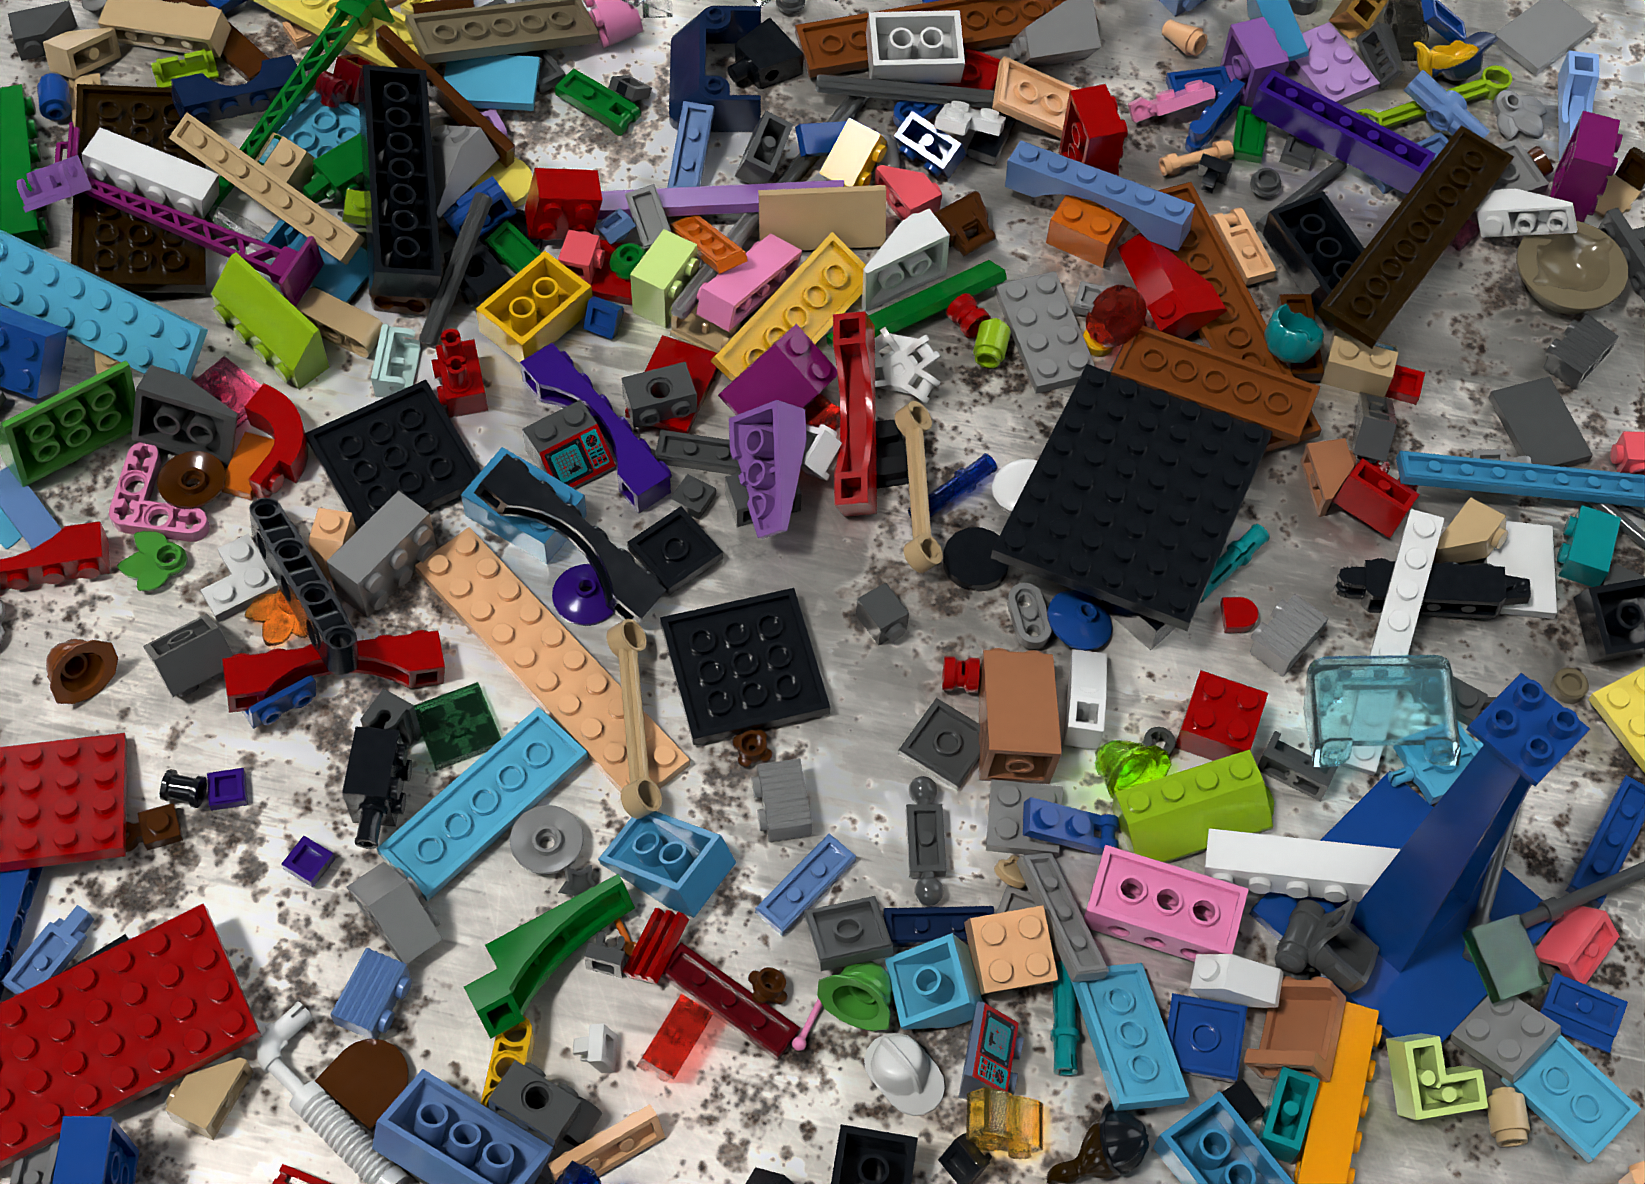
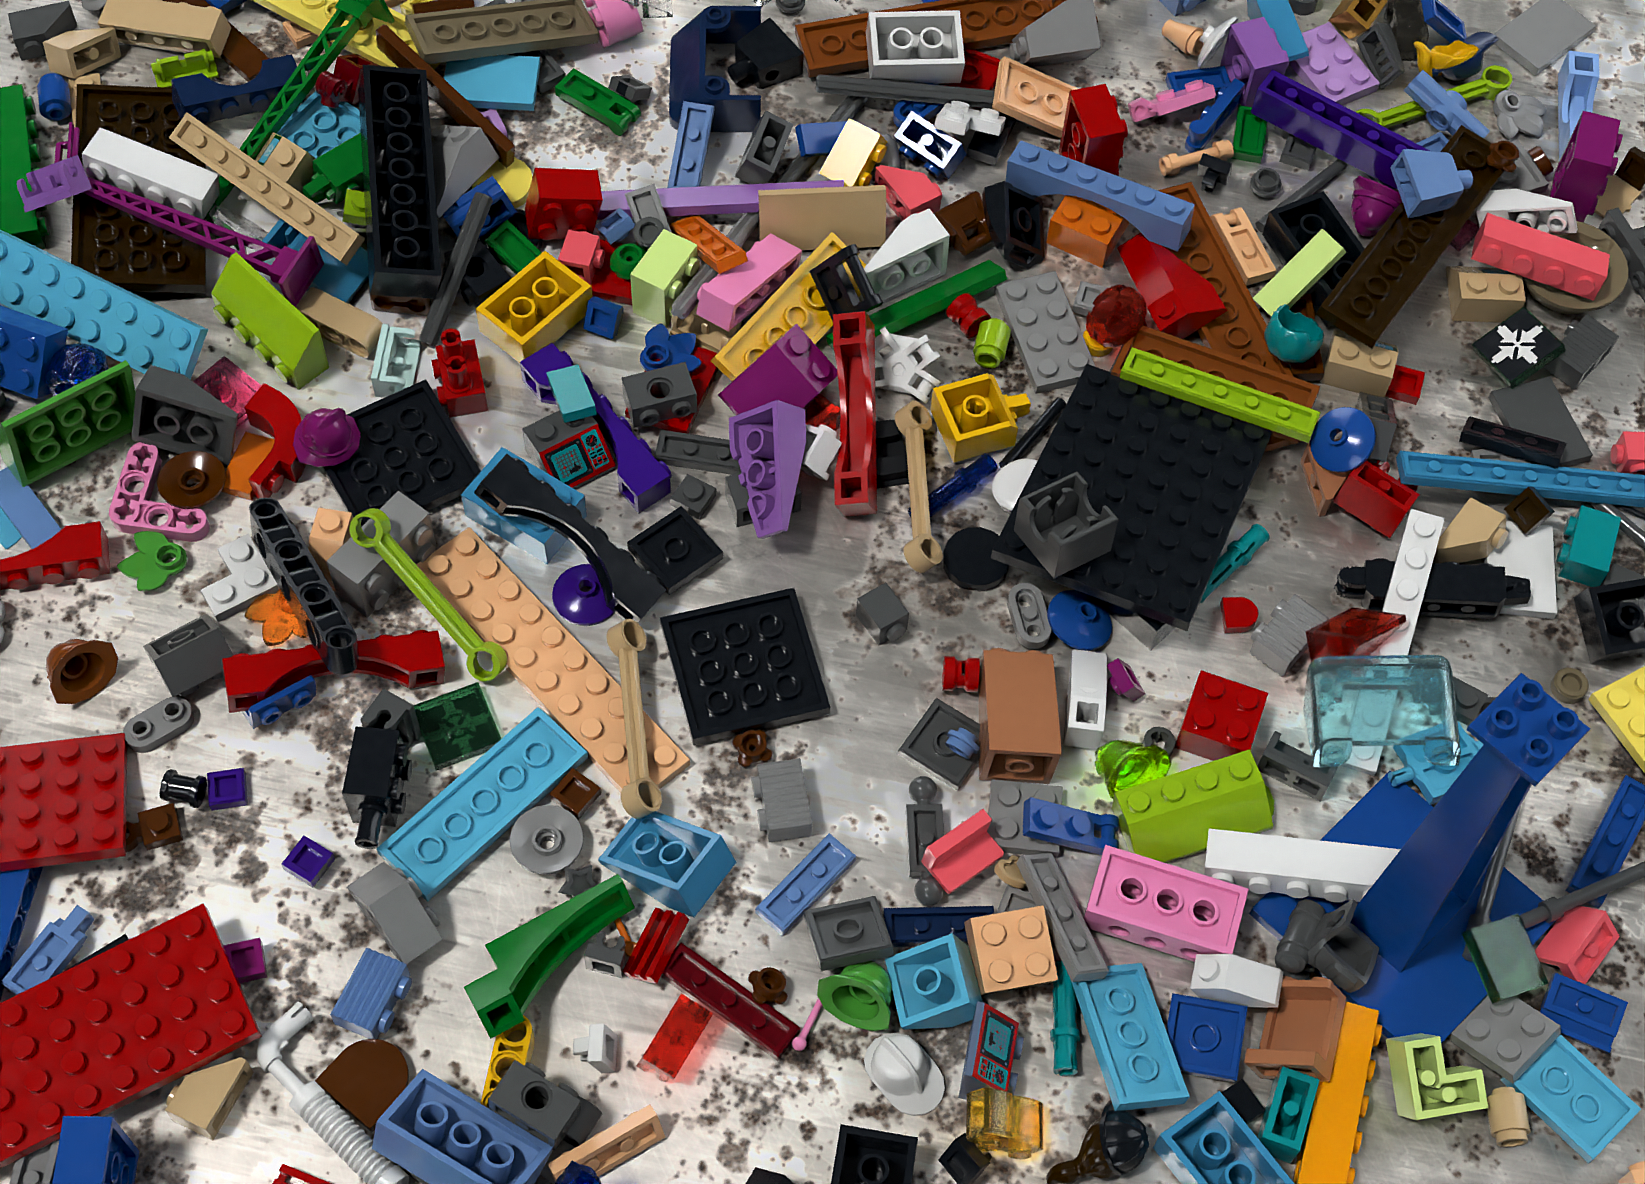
(74, 365): none -> clear blue hair
(159, 724): none -> light grey plate
(247, 959): none -> magenta plate
(326, 438): none -> magenta piece
(428, 594): none -> lime piece
(571, 393): none -> teal tile
(575, 793): none -> reddish brown plate
(647, 231): none -> dark grey tile
(668, 349): none -> blue plate
(837, 288): none -> black plate
(962, 742): none -> medium blue plate
(962, 853): none -> coral panel
(977, 416): none -> yellow hinge
(1015, 223): none -> black slope
(1034, 432): none -> black bar
(1063, 526): none -> dark grey piece
(1124, 680): none -> magenta plate
(1213, 39): none -> white dish
(1220, 395): none -> lime tile
(1300, 273): none -> yellowish green tile
(1352, 633): none -> clear red slope
(1353, 447): none -> blue dish
(1372, 205): none -> magenta piece
(1428, 181): none -> medium blue torso
(1483, 293): none -> tan slope
(1503, 156): none -> reddish brown plate
(1513, 442): none -> black tile
(1518, 347): none -> tile
(1529, 510): none -> dark brown tile
(1540, 256): none -> coral brick

